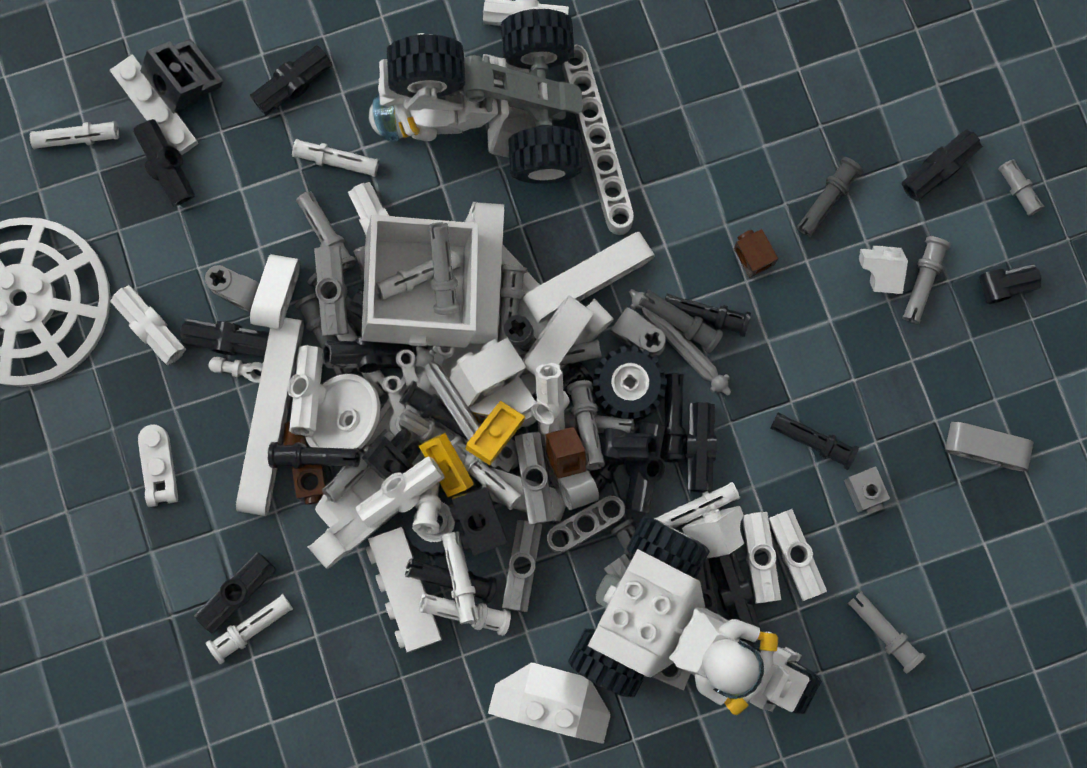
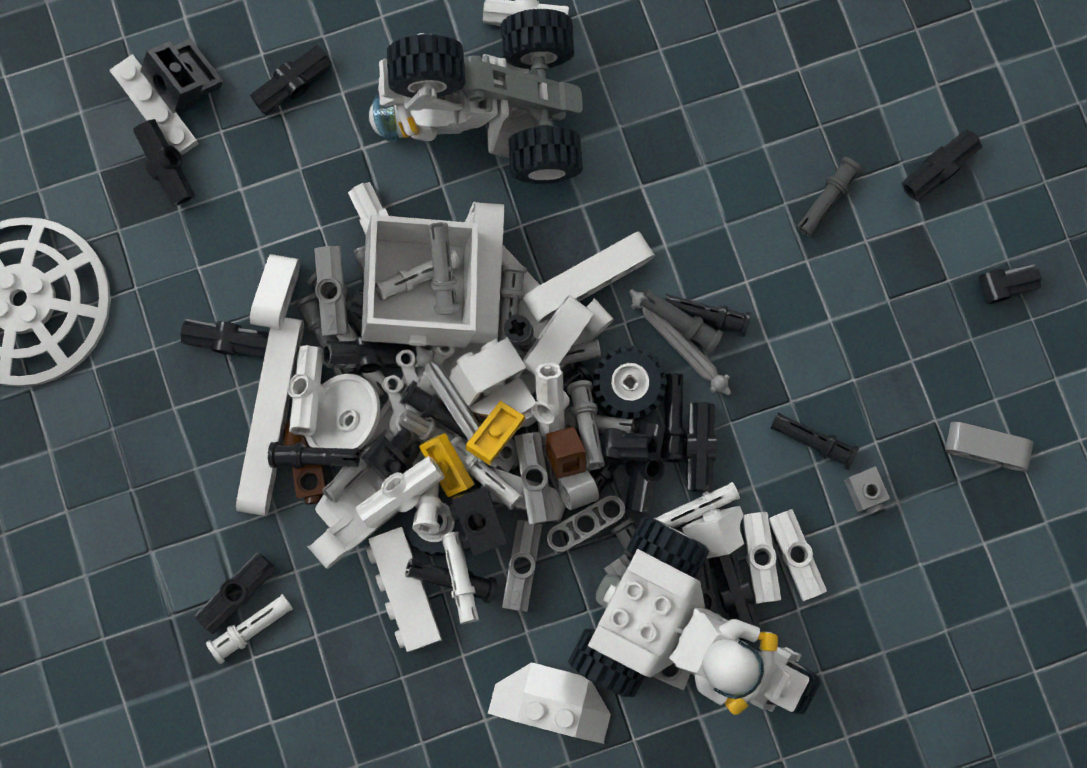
(87, 133): white pin -> none
(148, 325): white piece -> none
(157, 465): white plate -> none
(237, 289): light grey piece -> none
(237, 368): white piece -> none
(323, 228): light grey pin -> none
(324, 155): white pin -> none
(488, 617): white pin -> none
(599, 152): white beam -> none
(635, 330): light grey piece -> none
(755, 252): reddish brown brick -> none
(887, 268): white brick -> none
(895, 643): light grey pin -> none
(929, 267): light grey pin -> none
(1021, 187): light grey pin -> none

